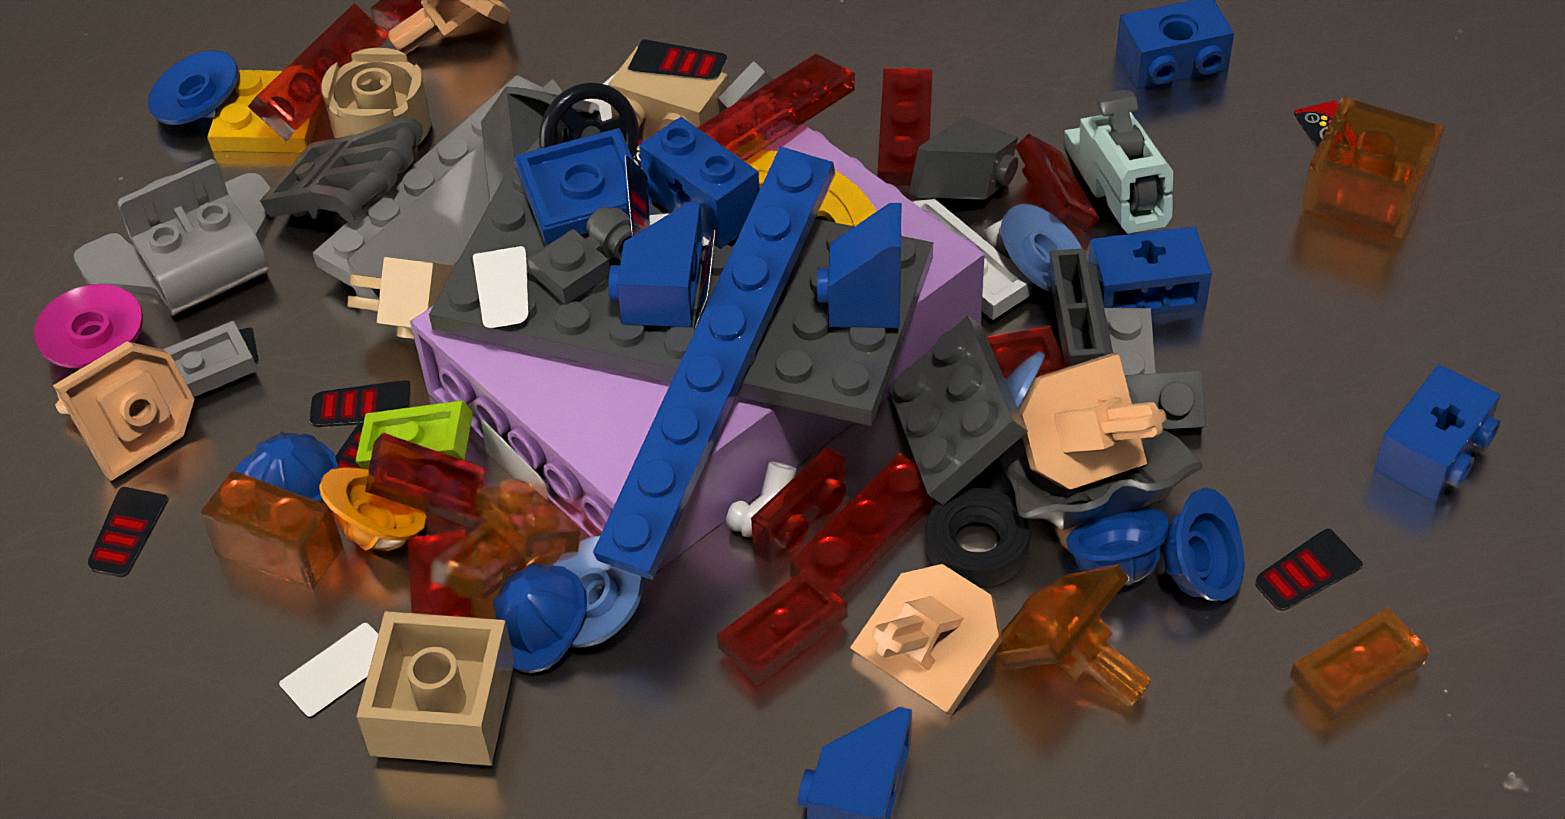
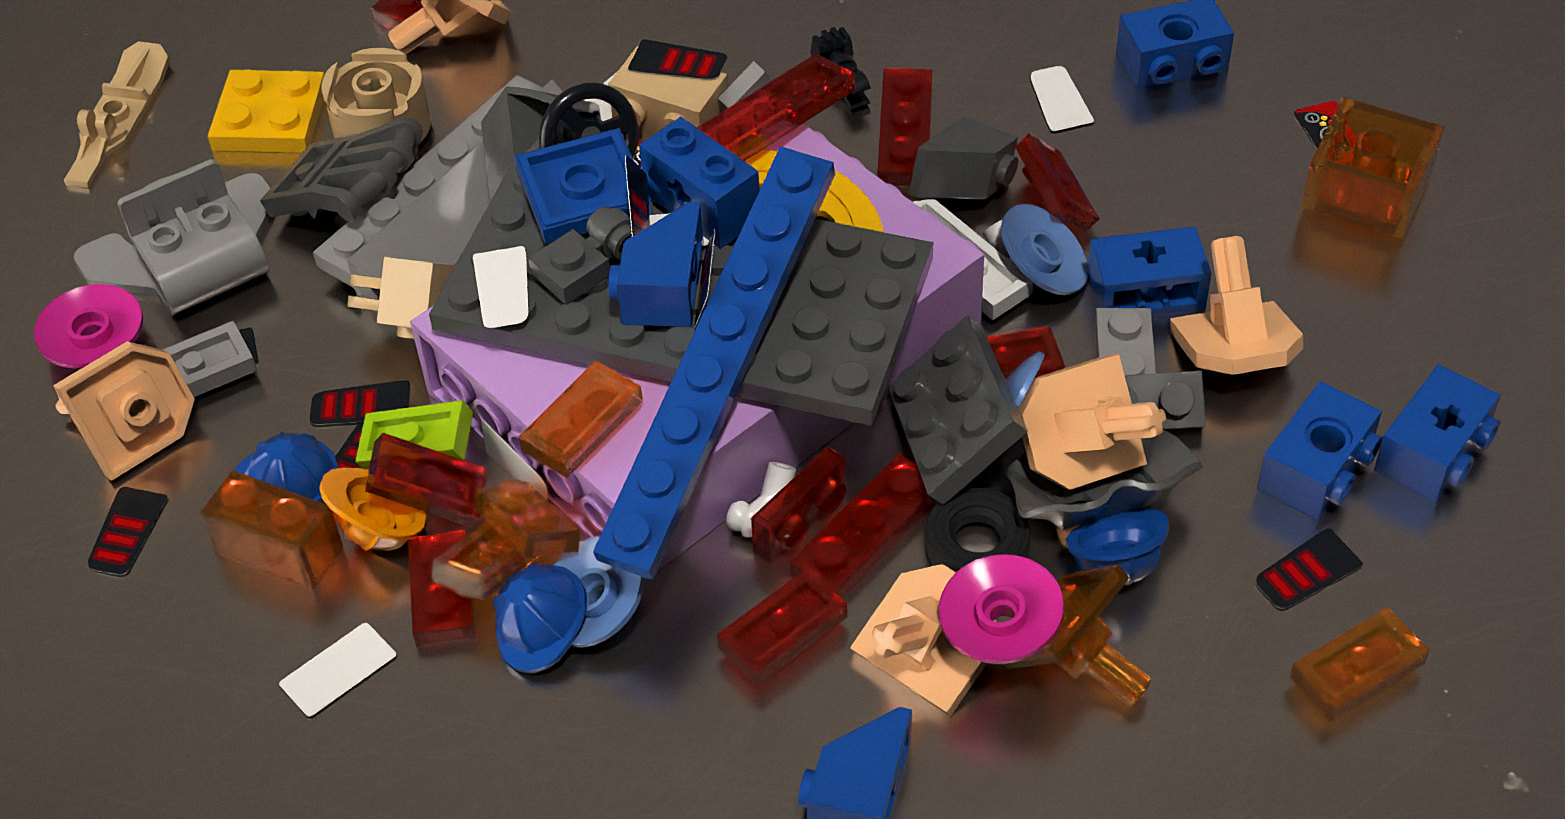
(118, 110): none -> tan piece
(193, 87): blue dish -> none
(297, 89): clear red plate -> none
(436, 688): tan brick -> none
(581, 419): none -> clear orange plate
(838, 48): none -> black piece
(865, 273): blue slope -> none
(999, 588): none -> dark pink dish
(1060, 99): none -> white sticker
(1066, 273): dark grey piece -> none
(1123, 163): light aqua plate -> none
(1205, 548): blue piece -> none
(1239, 329): none -> light nougat piece
(1320, 451): none -> blue brick

